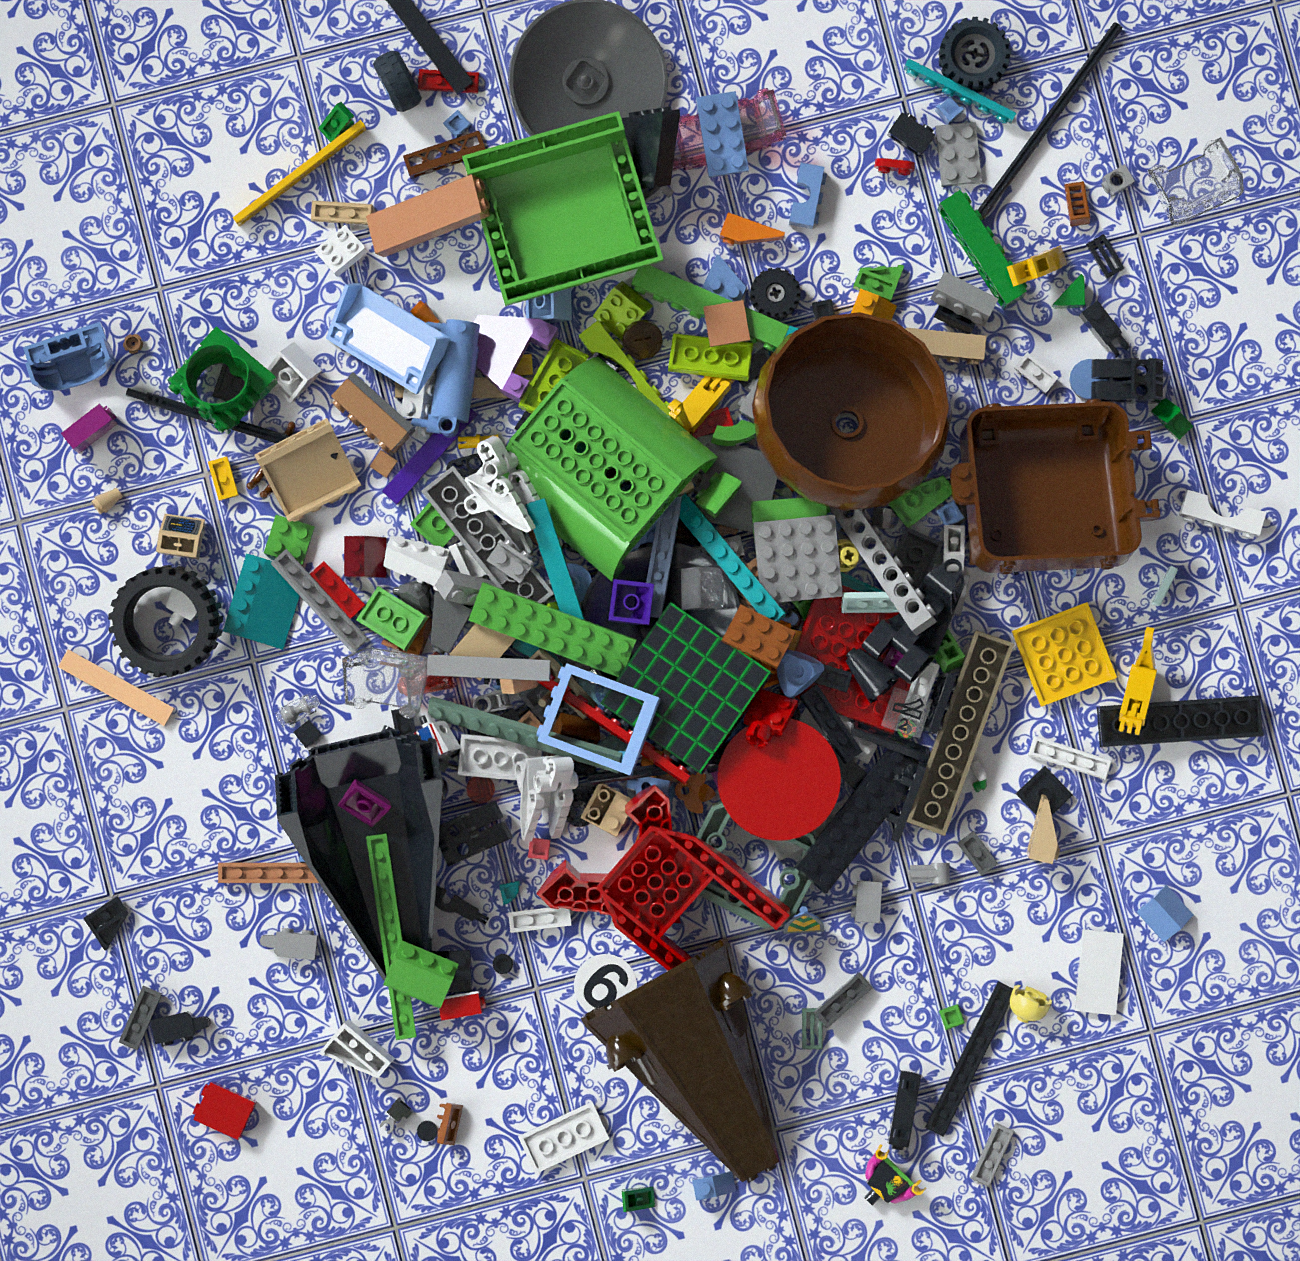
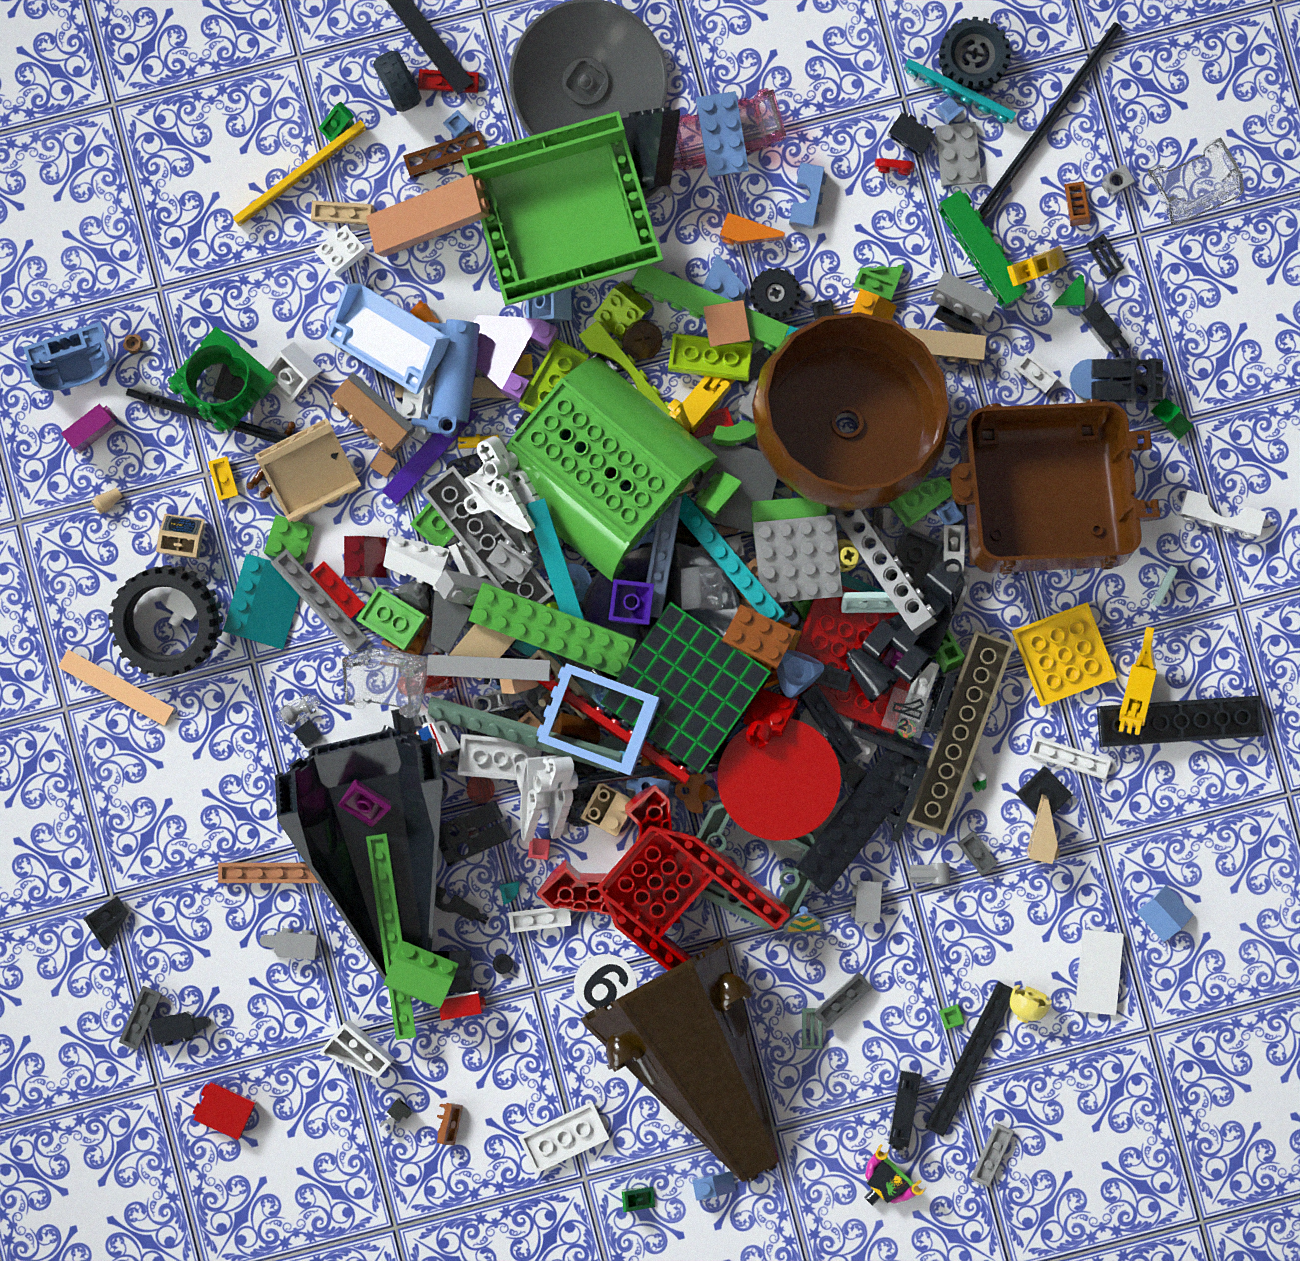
(427, 1130): black tile -> none

